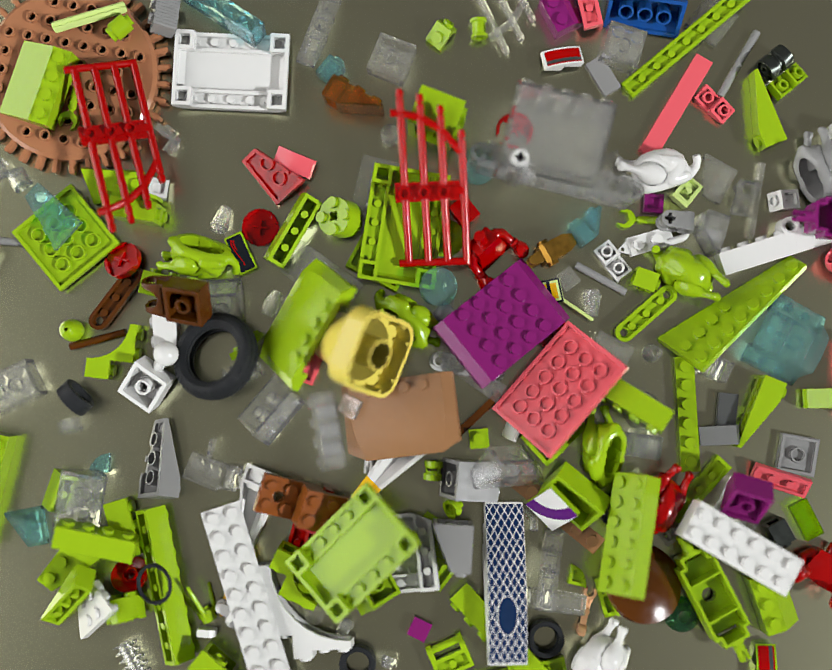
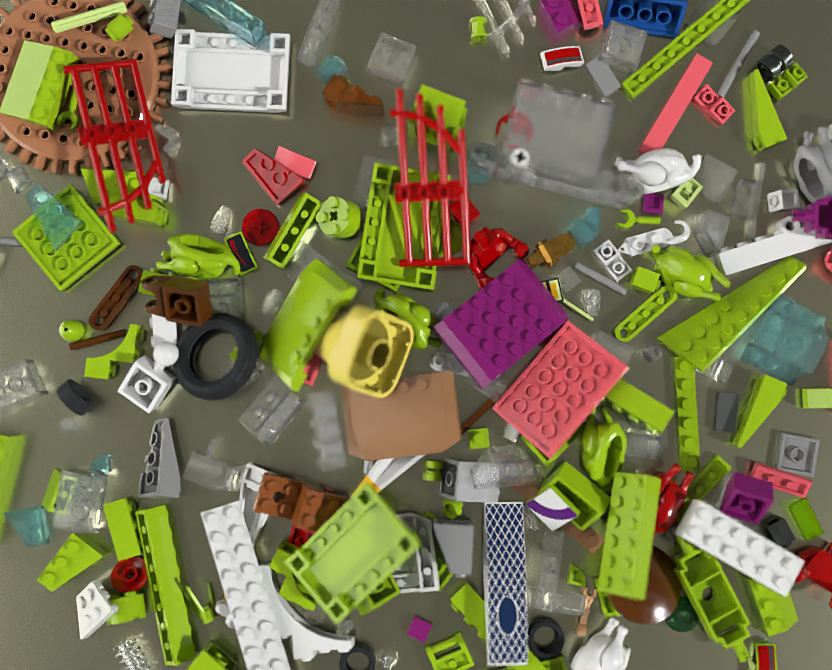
(71, 593): lime slope -> none
(95, 540): lime brick -> none
(123, 260): red tile -> none
(153, 565): black tyre -> none
(206, 631): white tile -> none
(350, 406): clear plate -> none
(438, 286): clear light blue tile -> none
(440, 33): lime bracket -> none
(679, 221): light grey piece -> none
(719, 435): tile -> none

